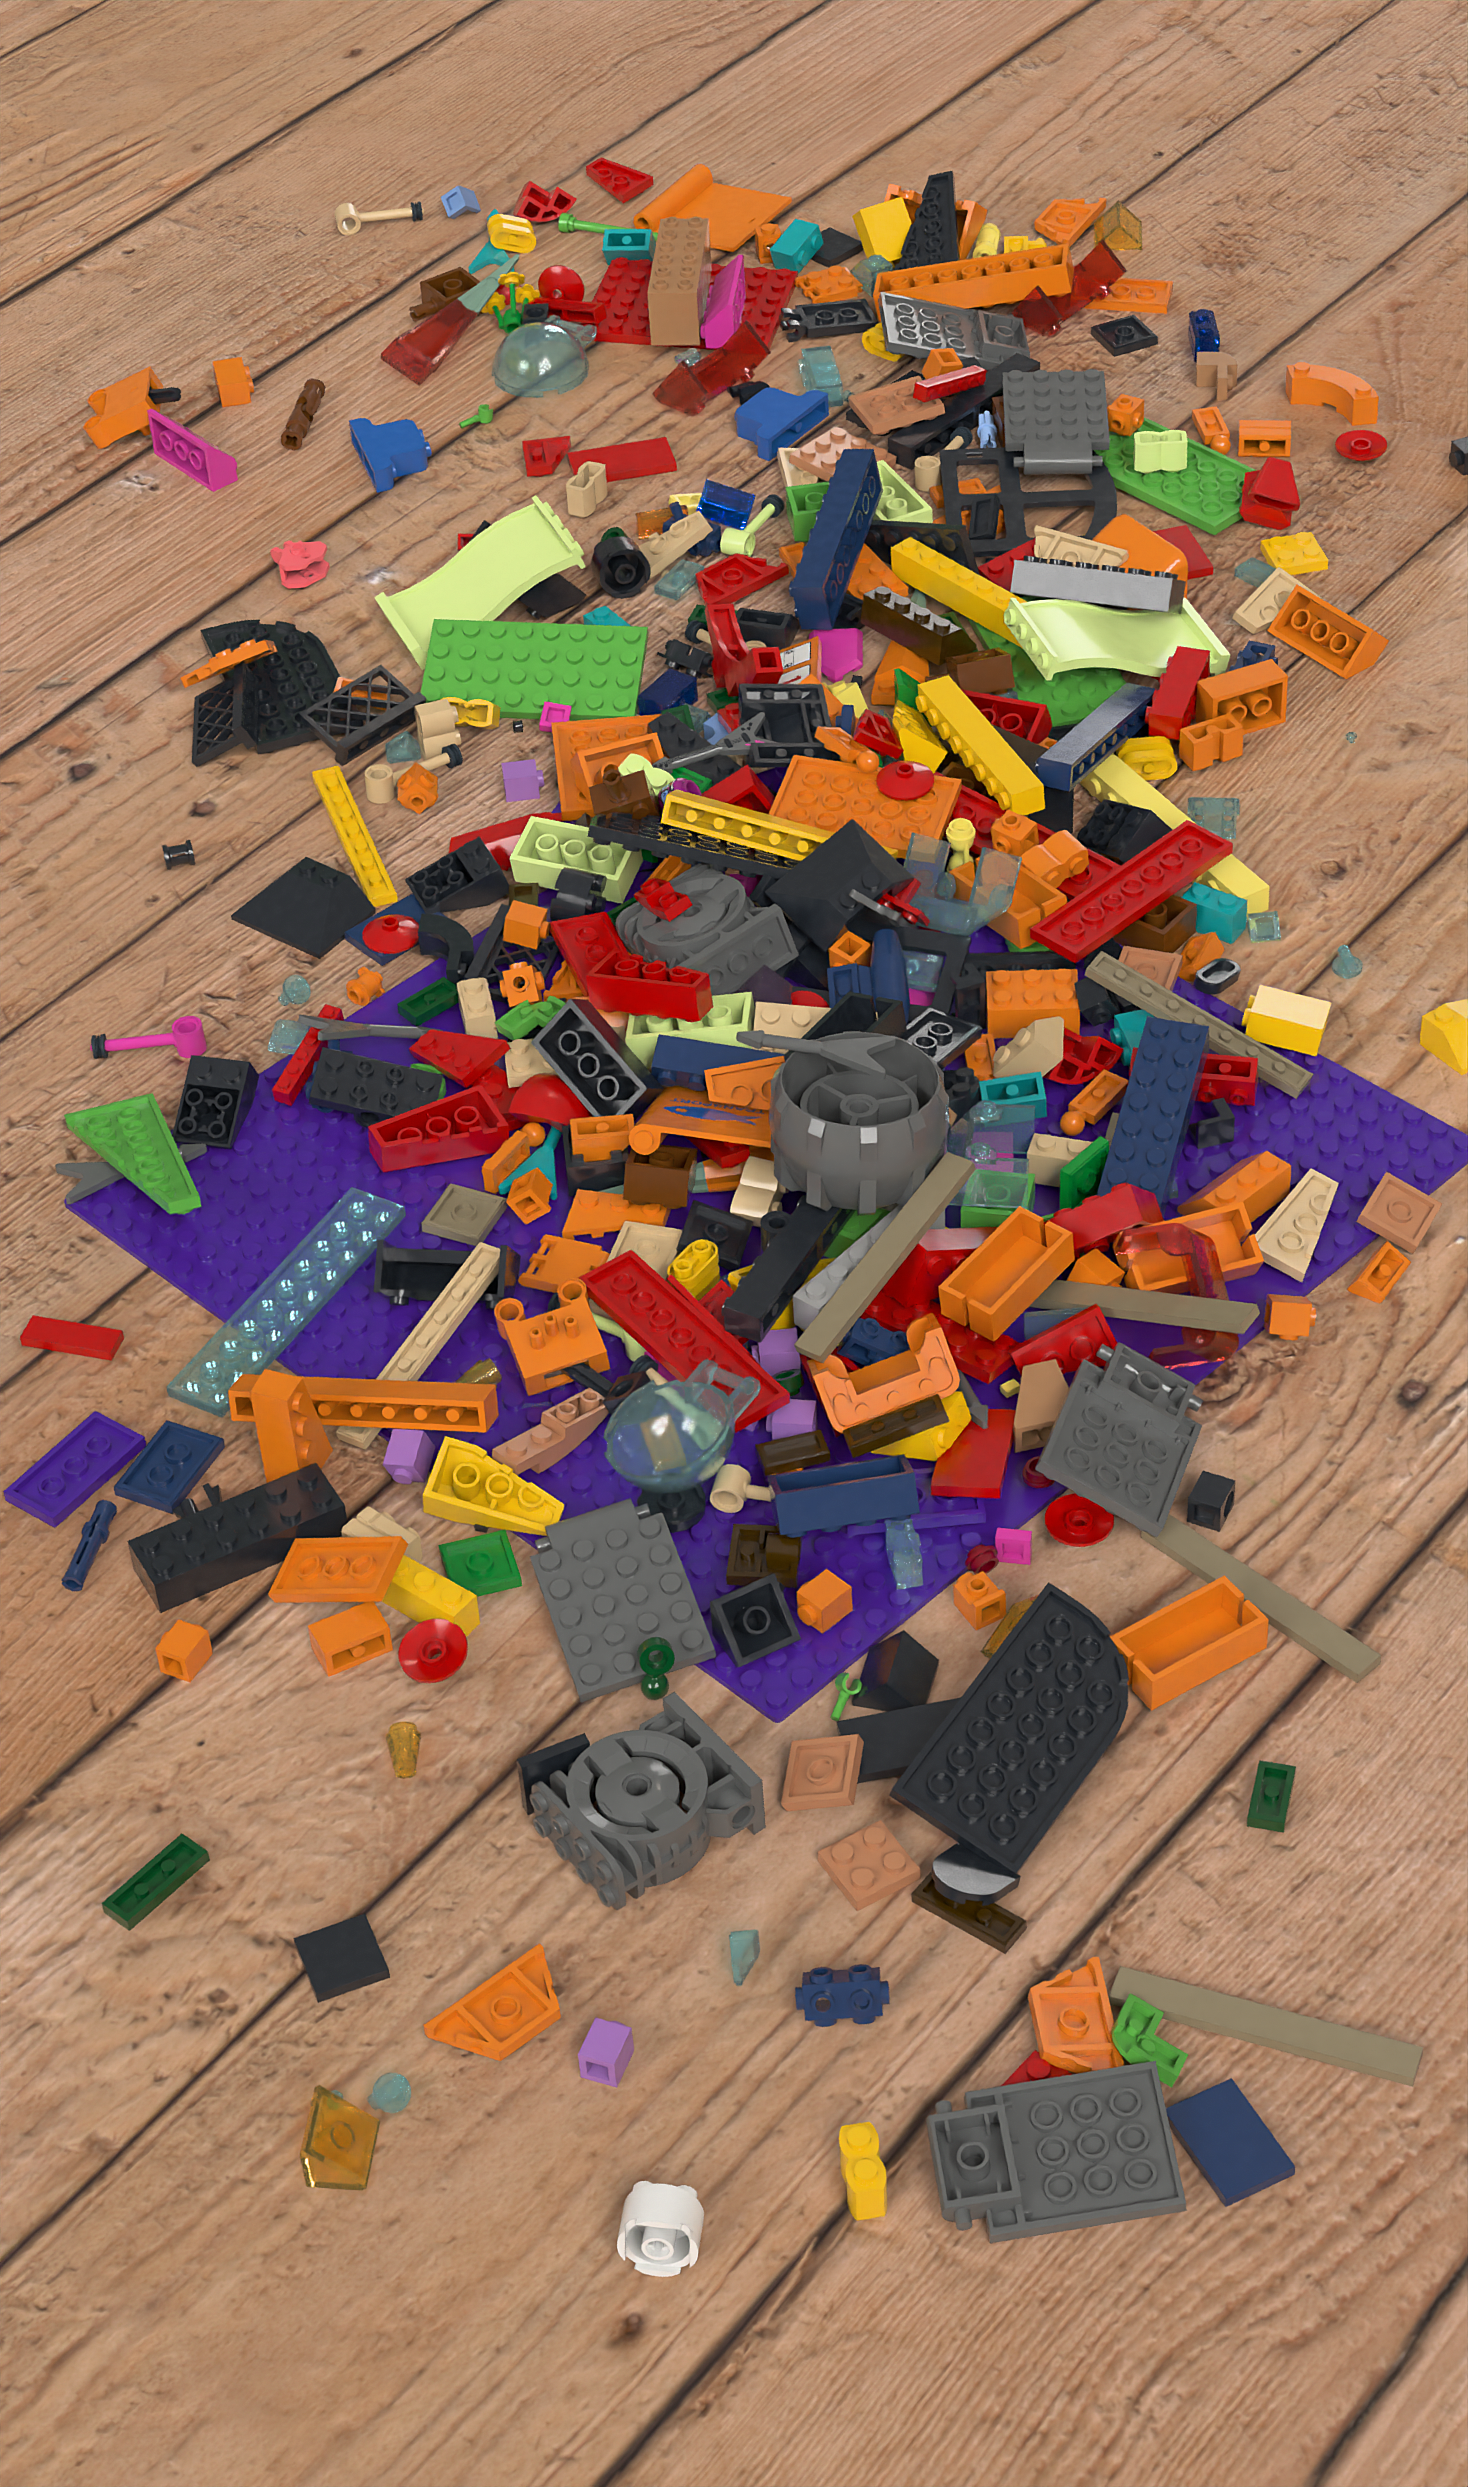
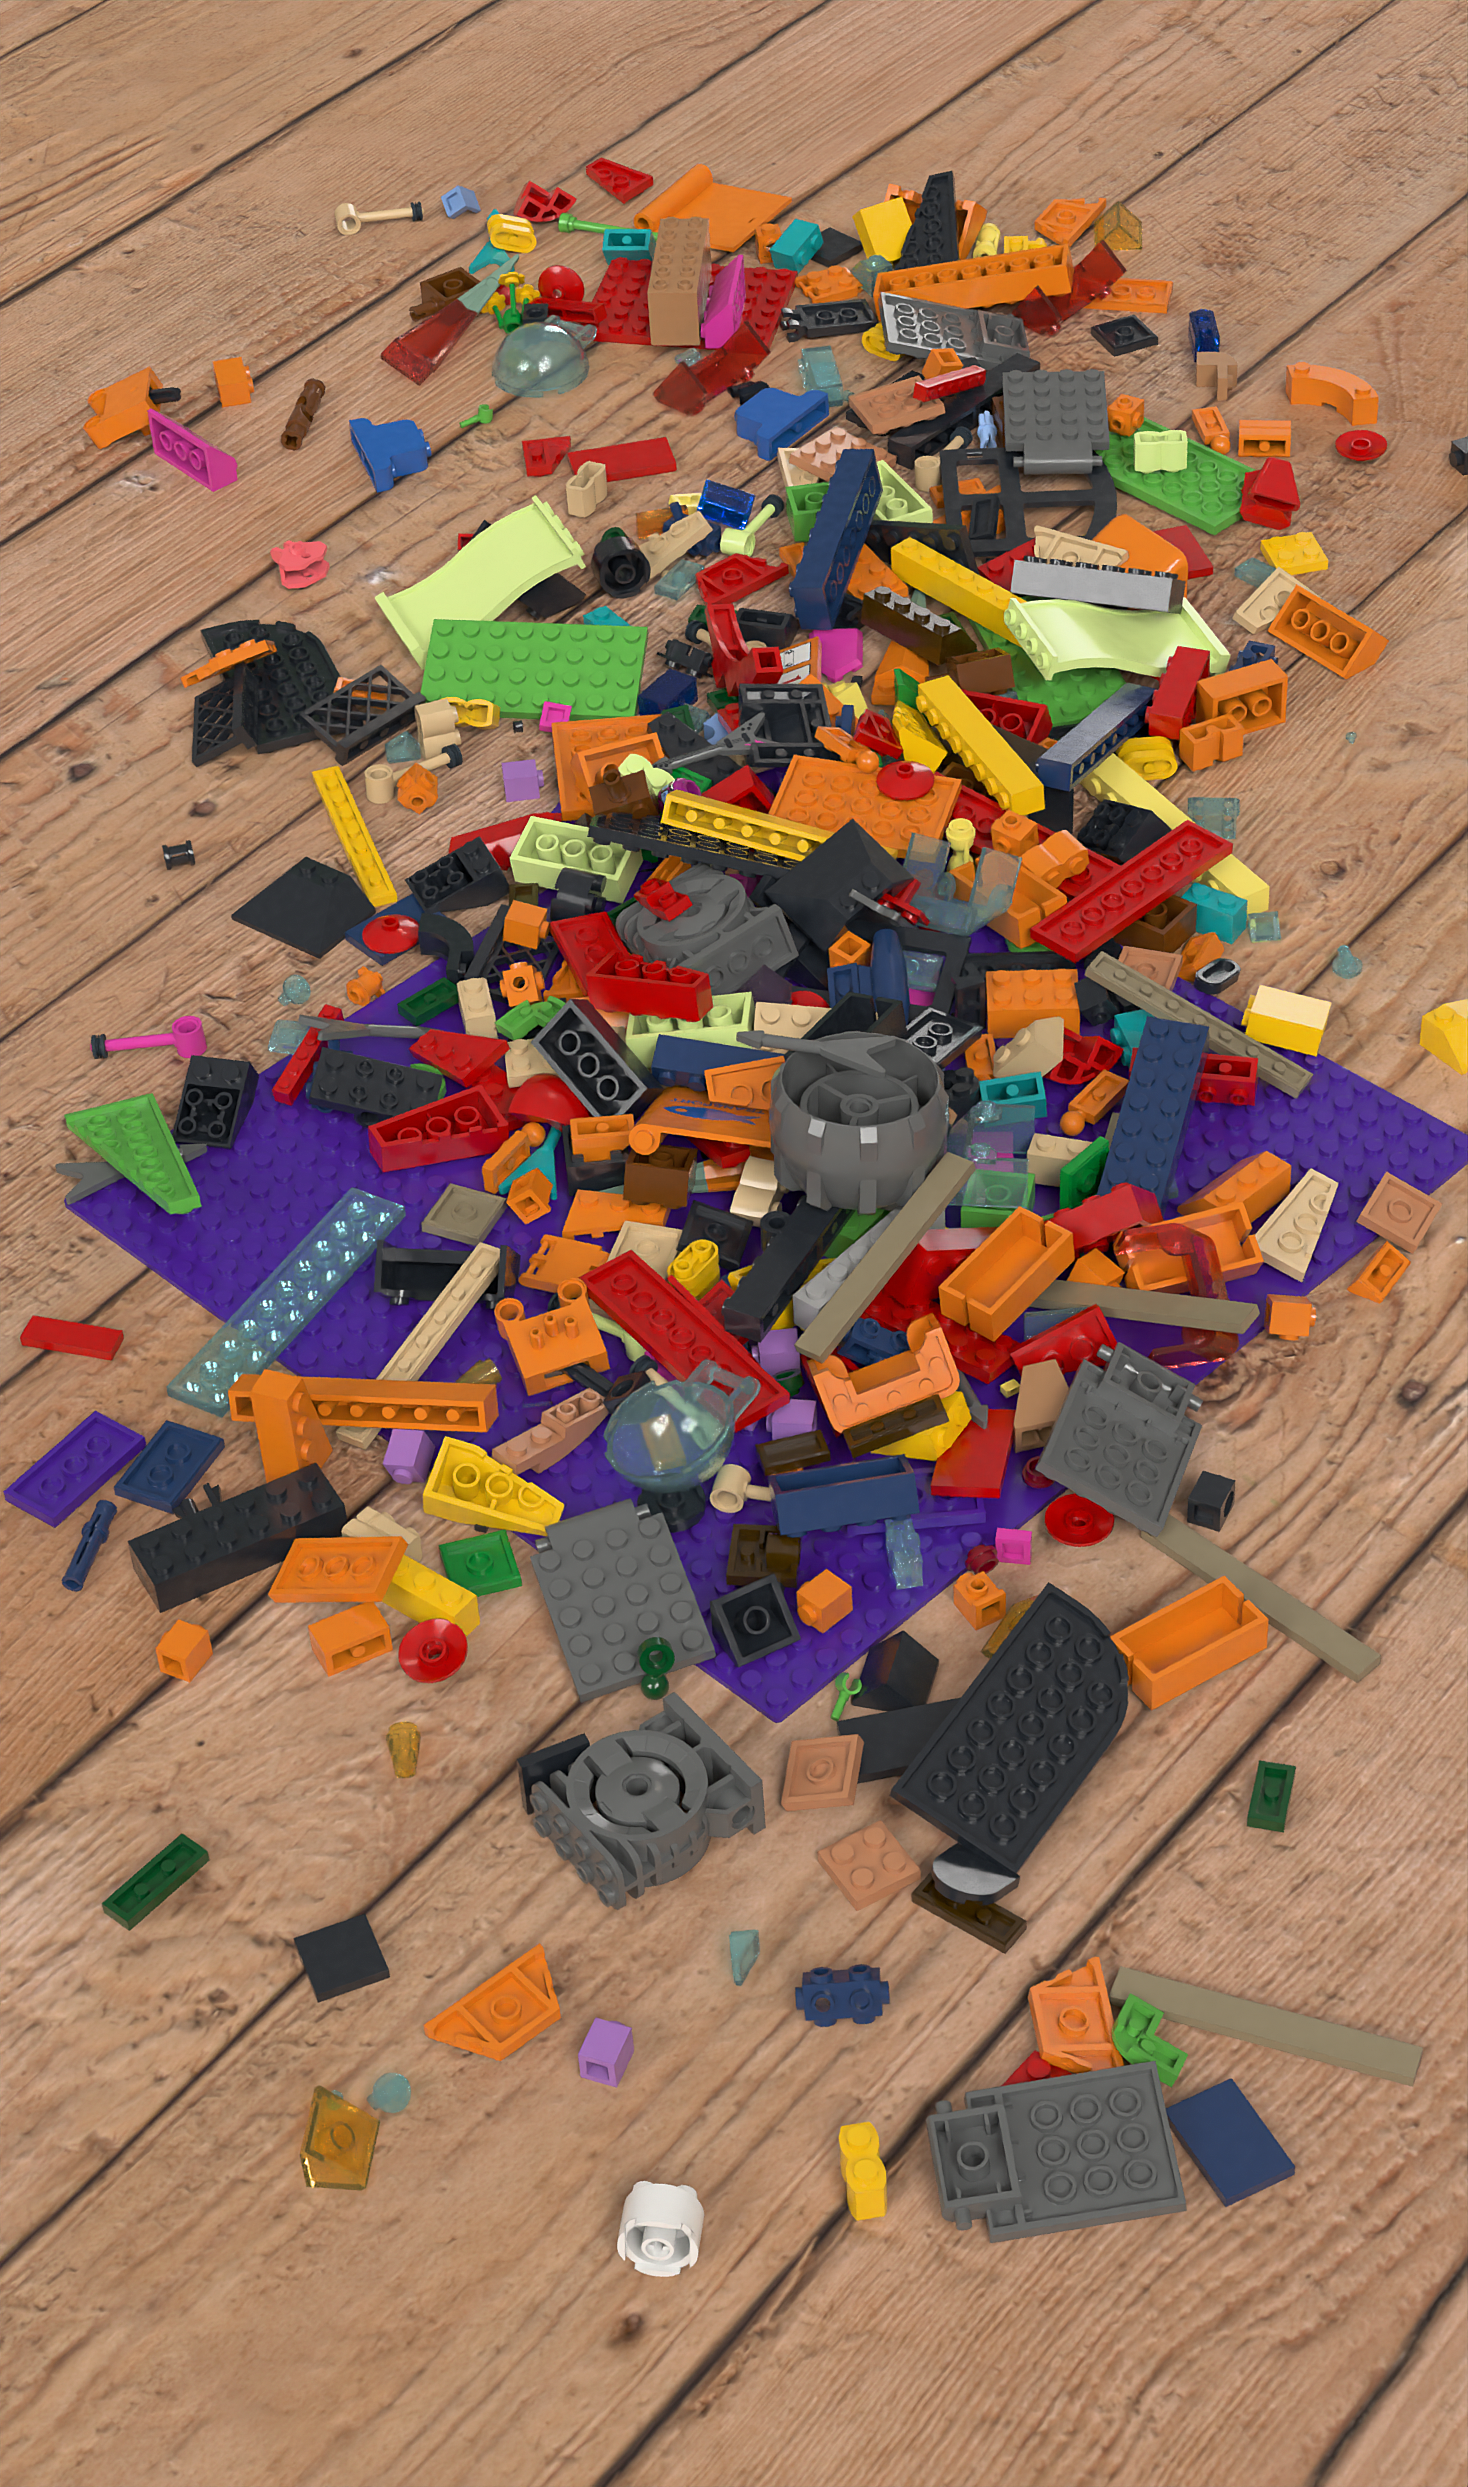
(1217, 1129): black panel -> none

